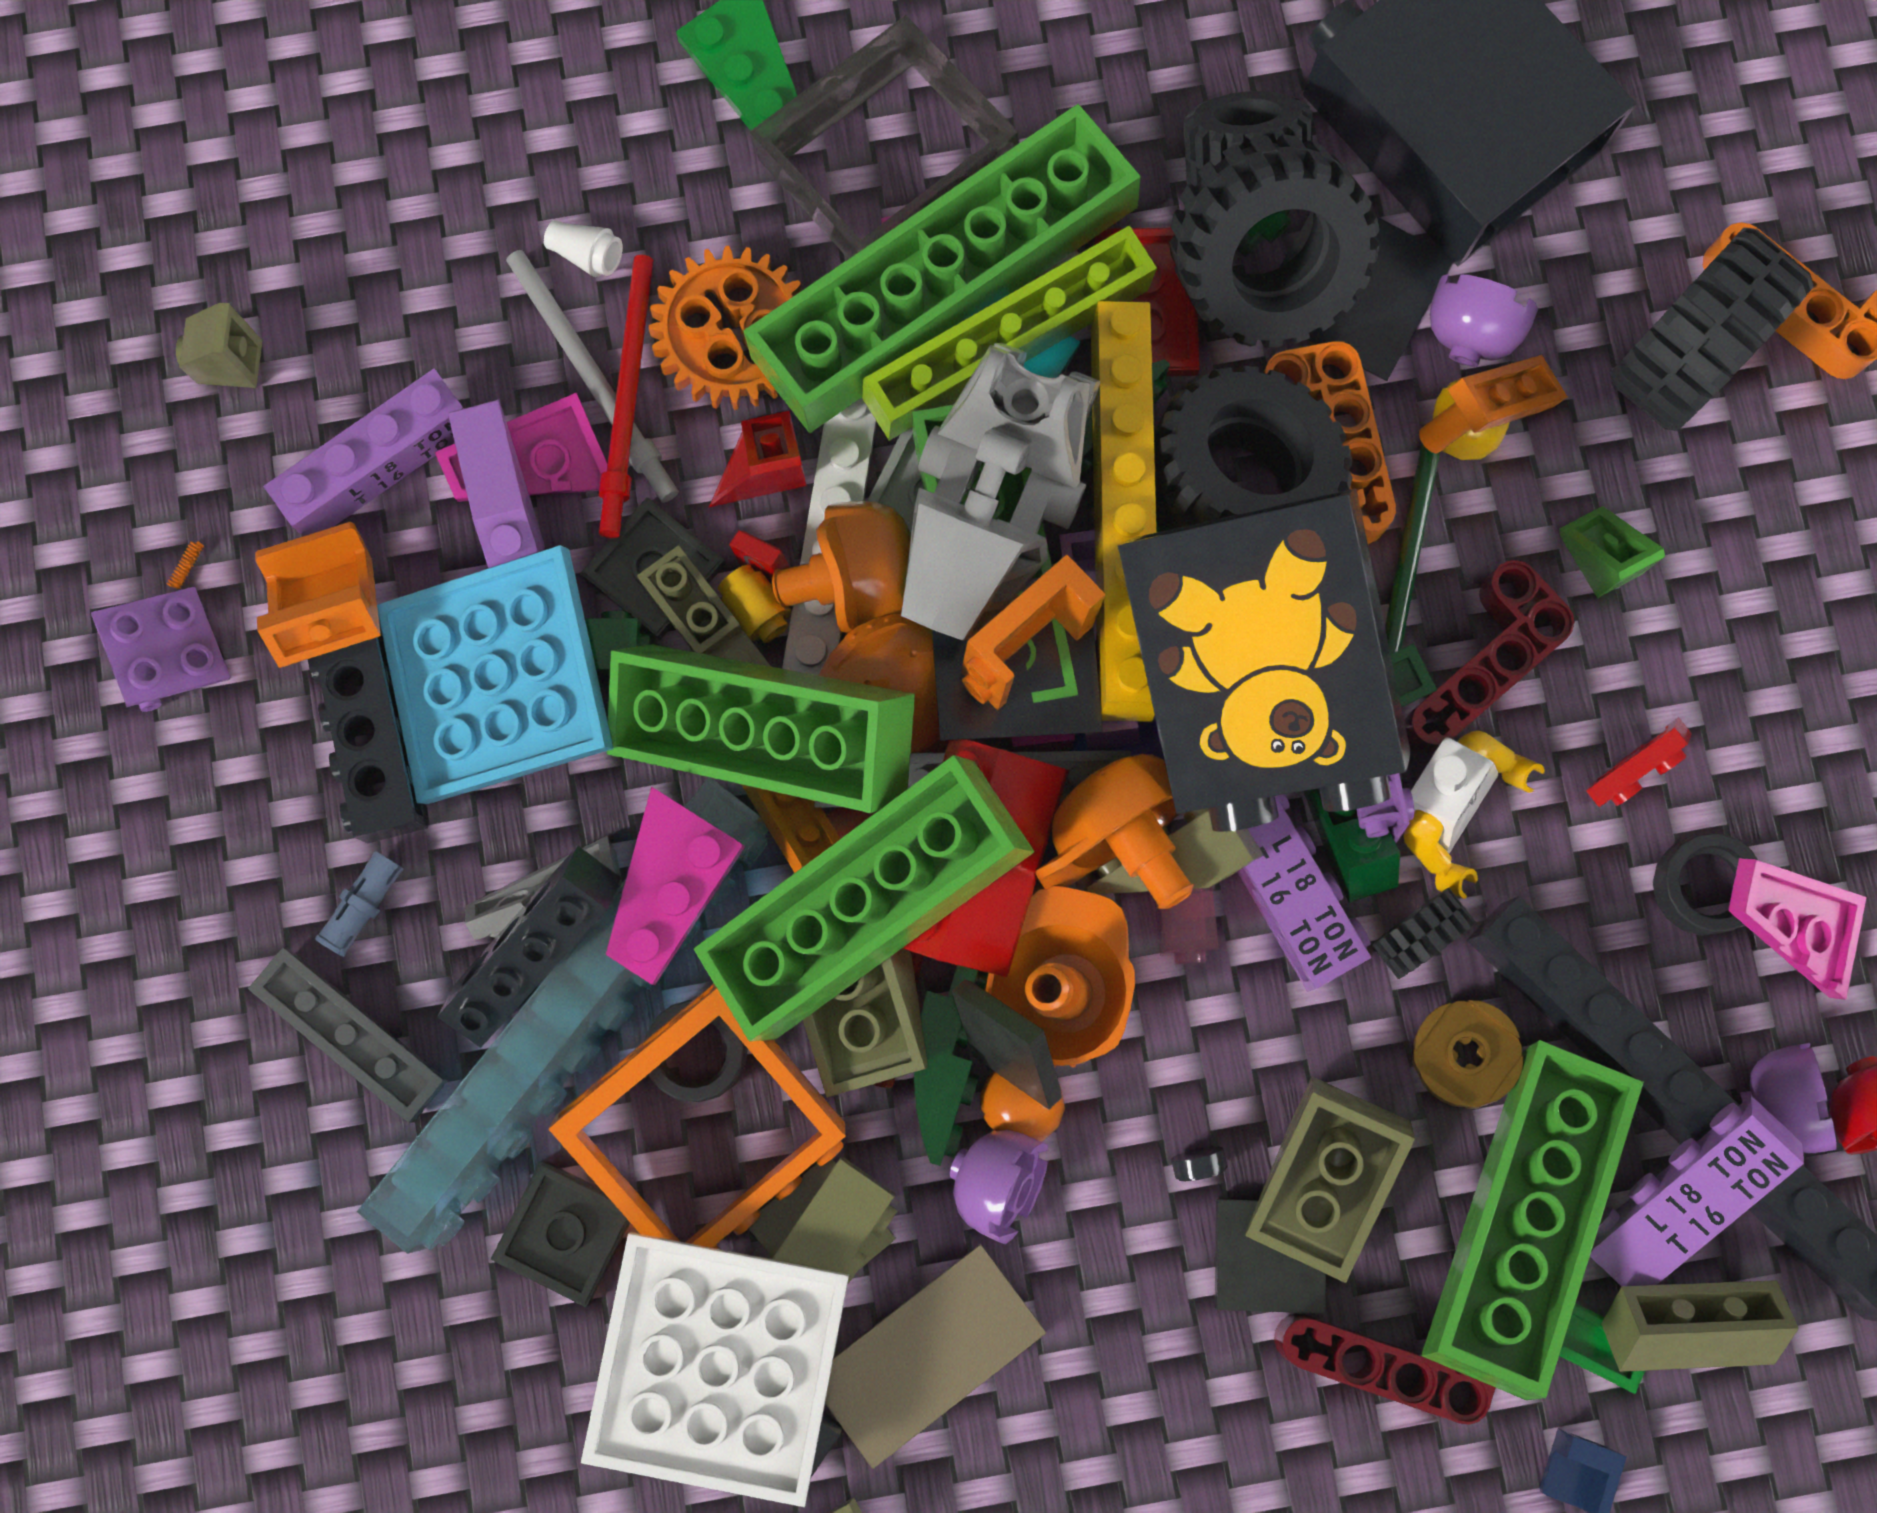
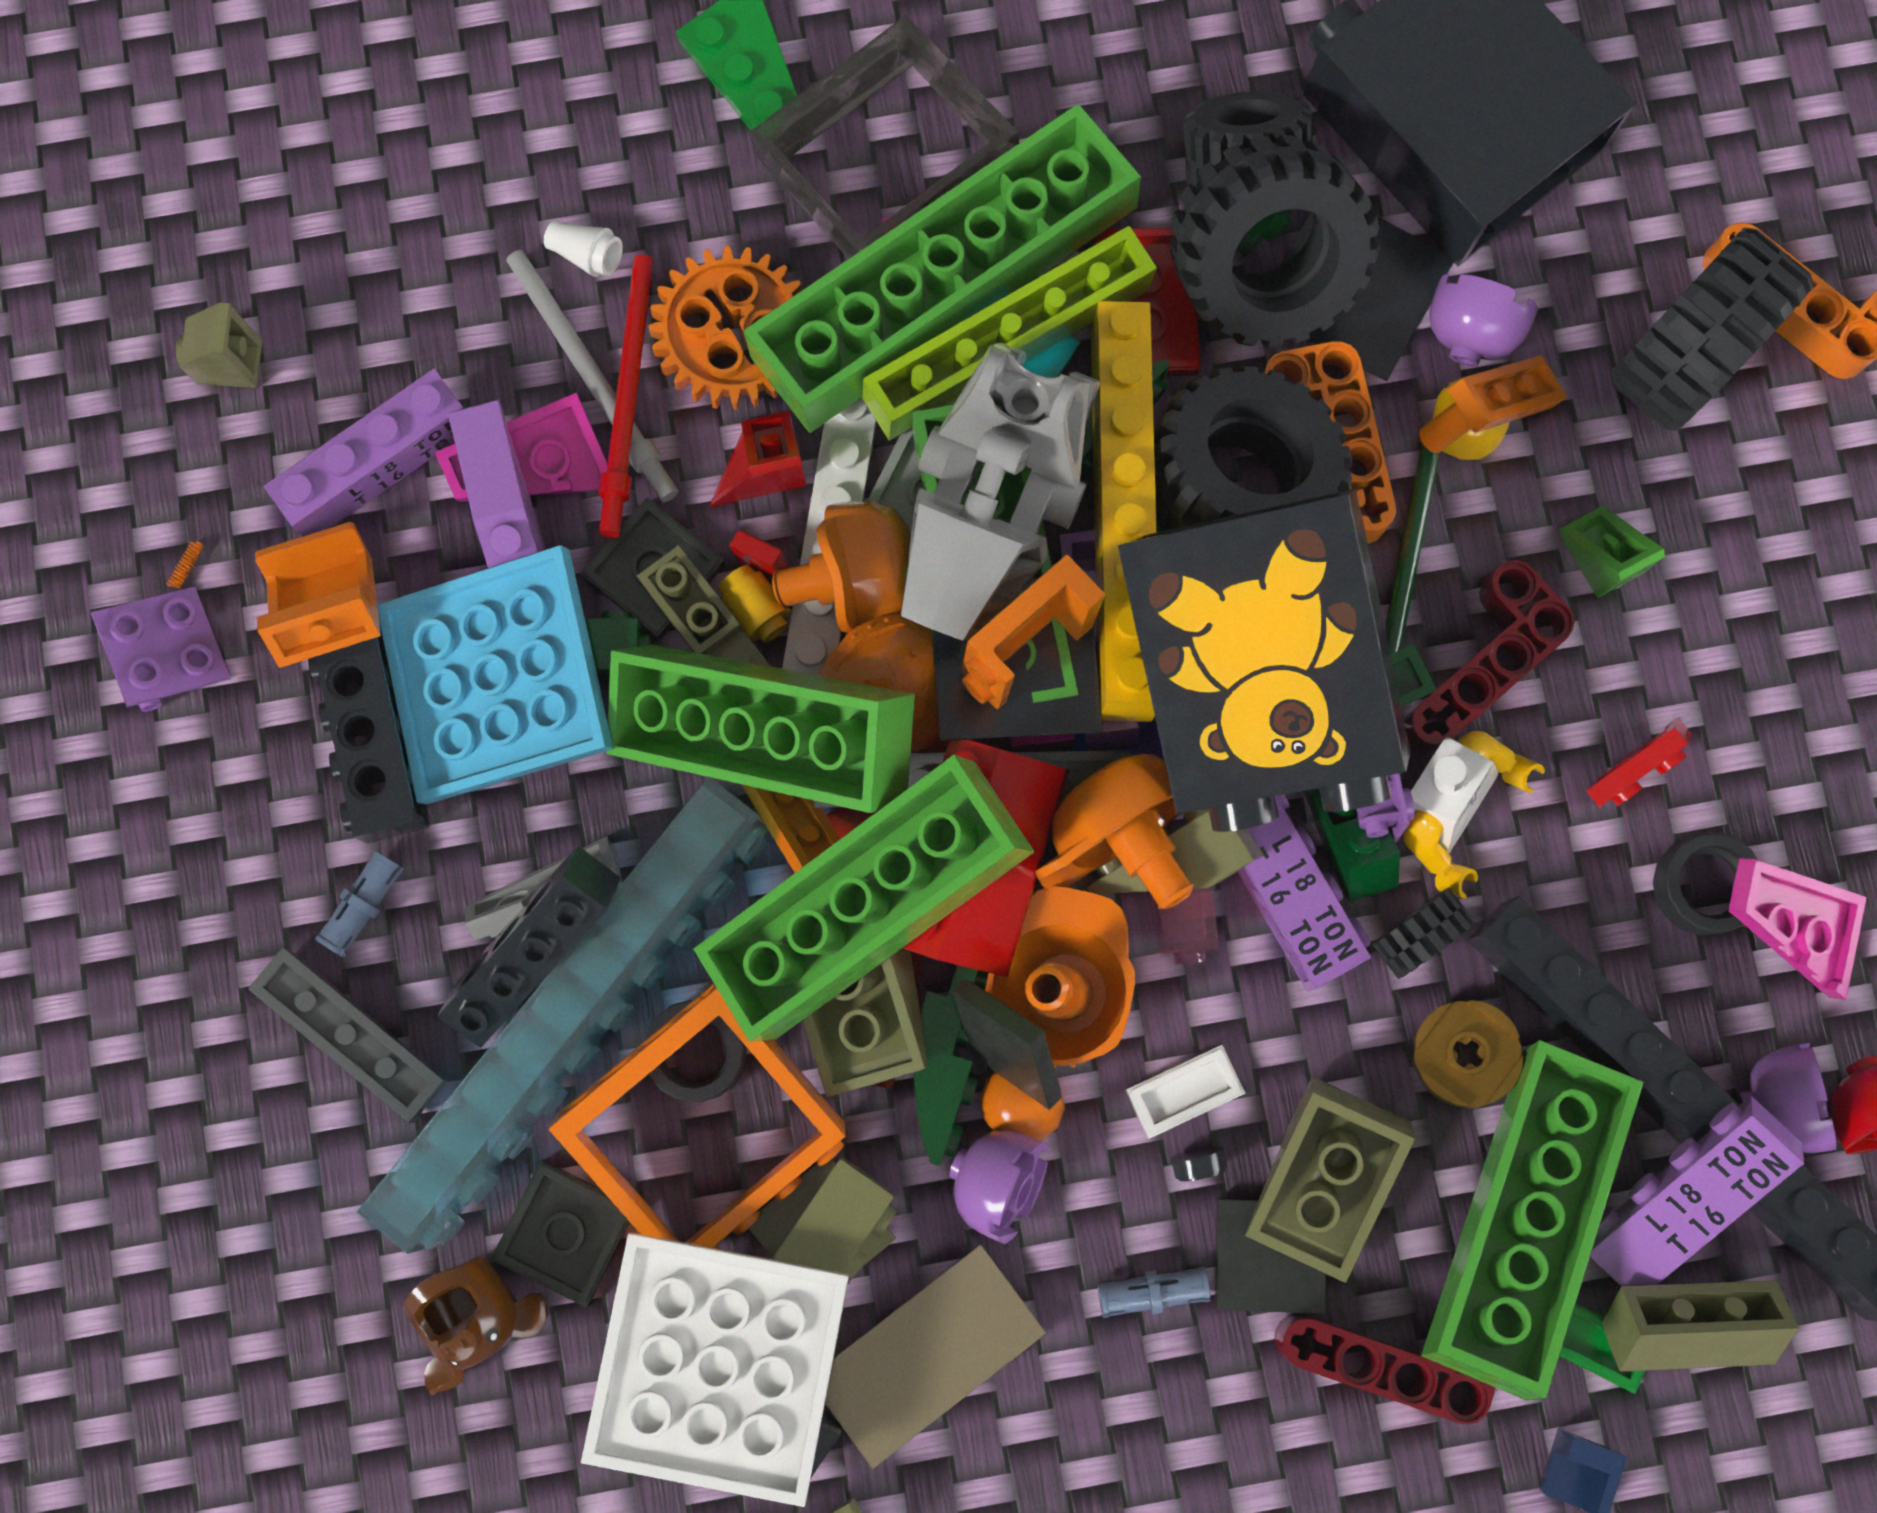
(468, 1318): none -> reddish brown piece
(668, 885): dark pink wing -> none
(1153, 1292): none -> sand blue pin
(1185, 1091): none -> white tile

